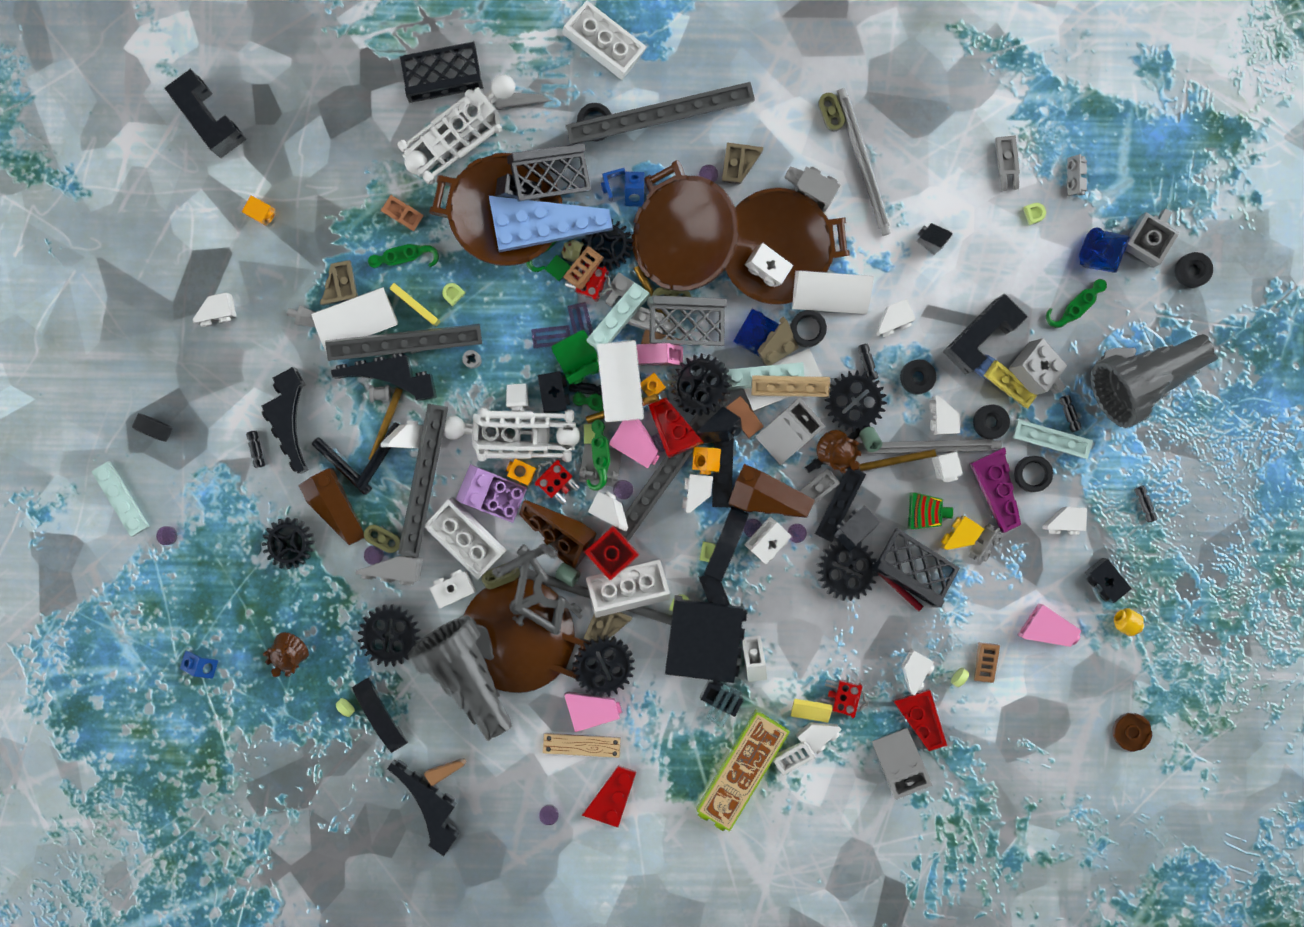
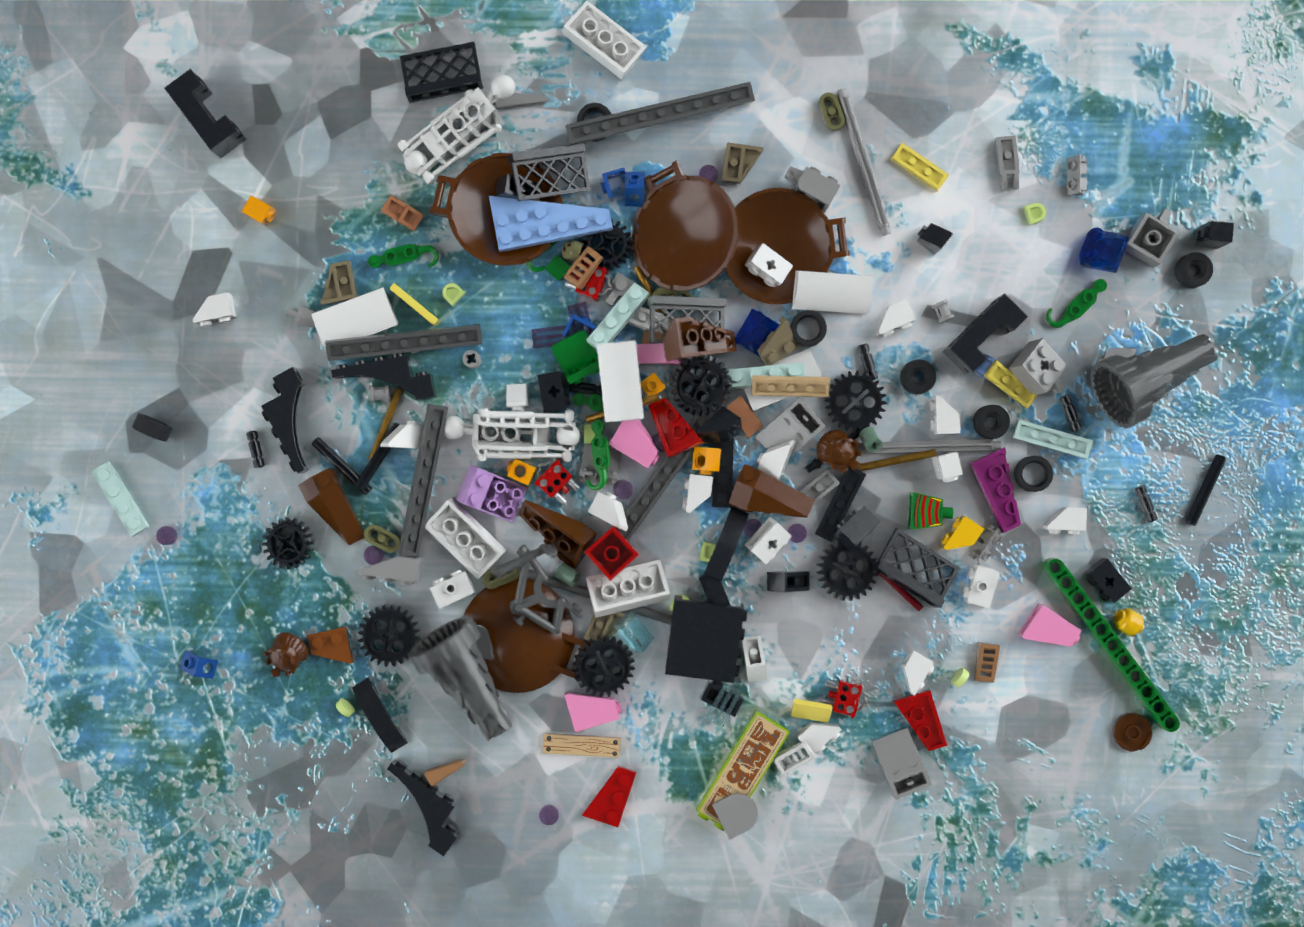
(331, 644): none -> dark orange wing
(582, 320): none -> blue bracket
(634, 632): none -> clear light blue slope
(694, 339): none -> reddish brown wedge
(736, 813): none -> light grey tile
(775, 459): none -> white slope
(788, 581): none -> black slope
(919, 167): none -> light yellow tile
(942, 311): none -> light grey bush
(981, 586): none -> white brick
(1119, 649): none -> green beam
(1205, 490): none -> black axle
(1214, 234): none -> black brick

